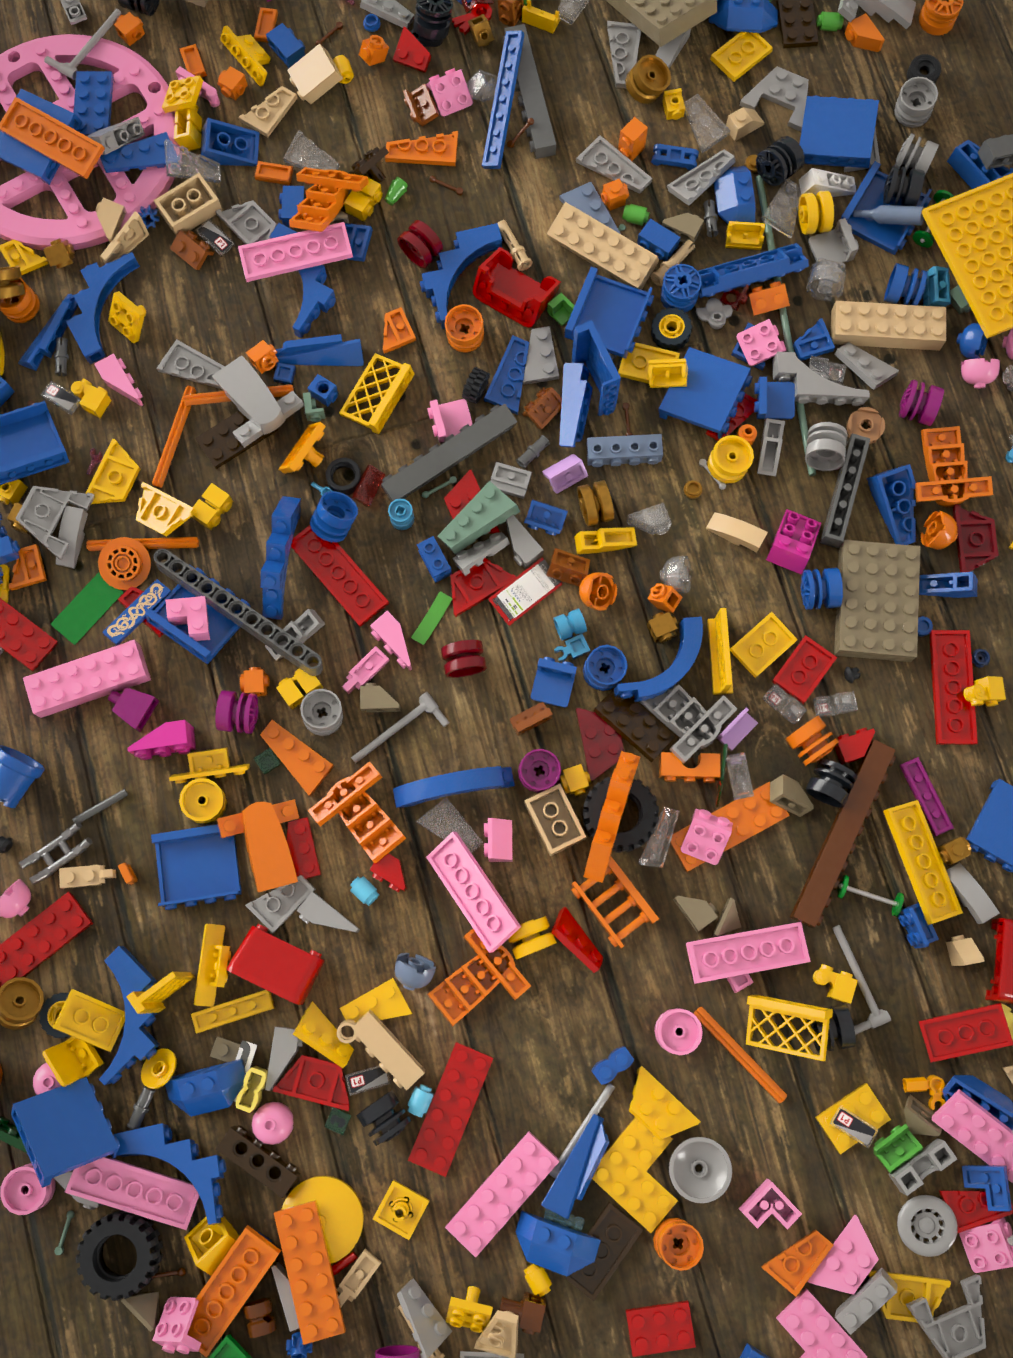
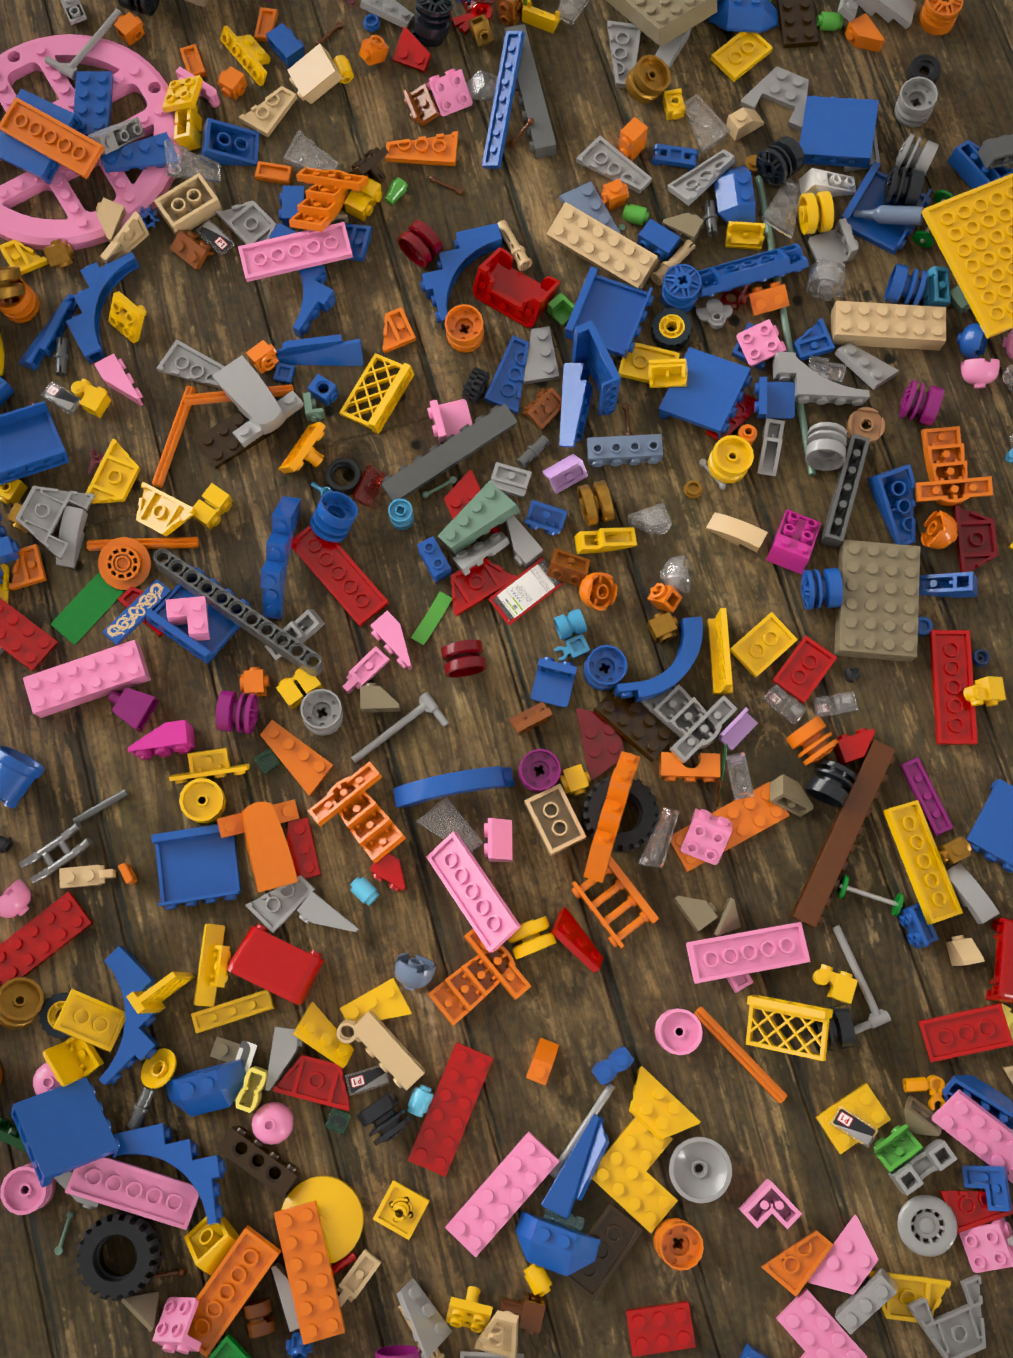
(542, 1061): none -> orange slope

